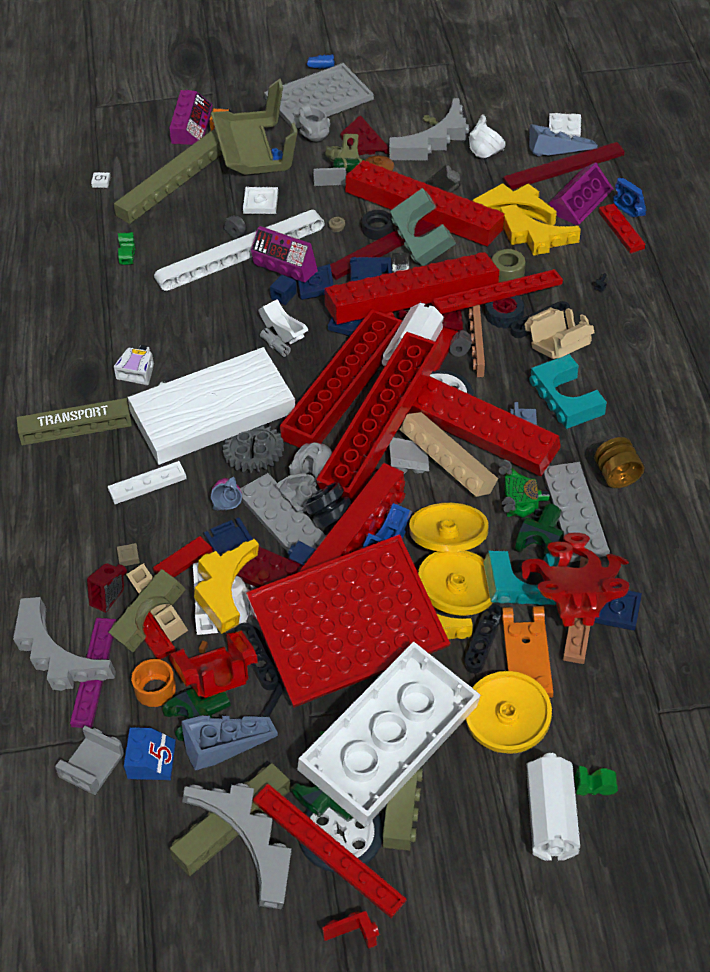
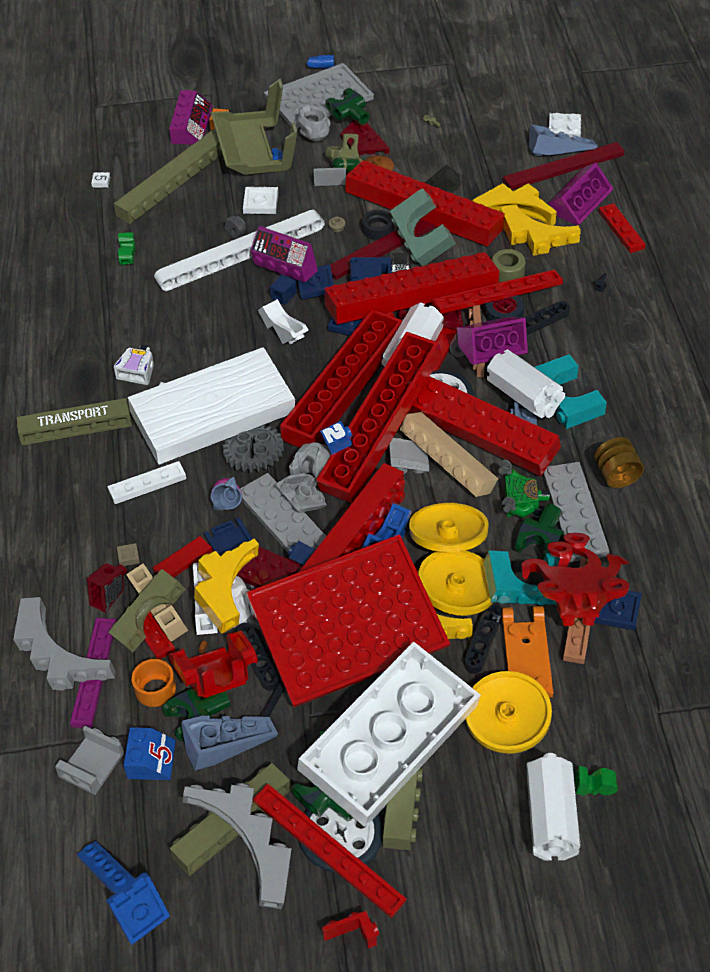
(134, 901): none -> blue bracket
(275, 342): light grey pin -> none
(327, 504): black wheel -> none
(337, 437): none -> blue brick
(350, 106): none -> dark green connector
(436, 138): light grey arch -> none
(484, 140): white head -> none
(486, 339): none -> magenta slope
(525, 384): none -> white brick
(551, 335): tan piece -> none
(629, 198): blue slope -> none

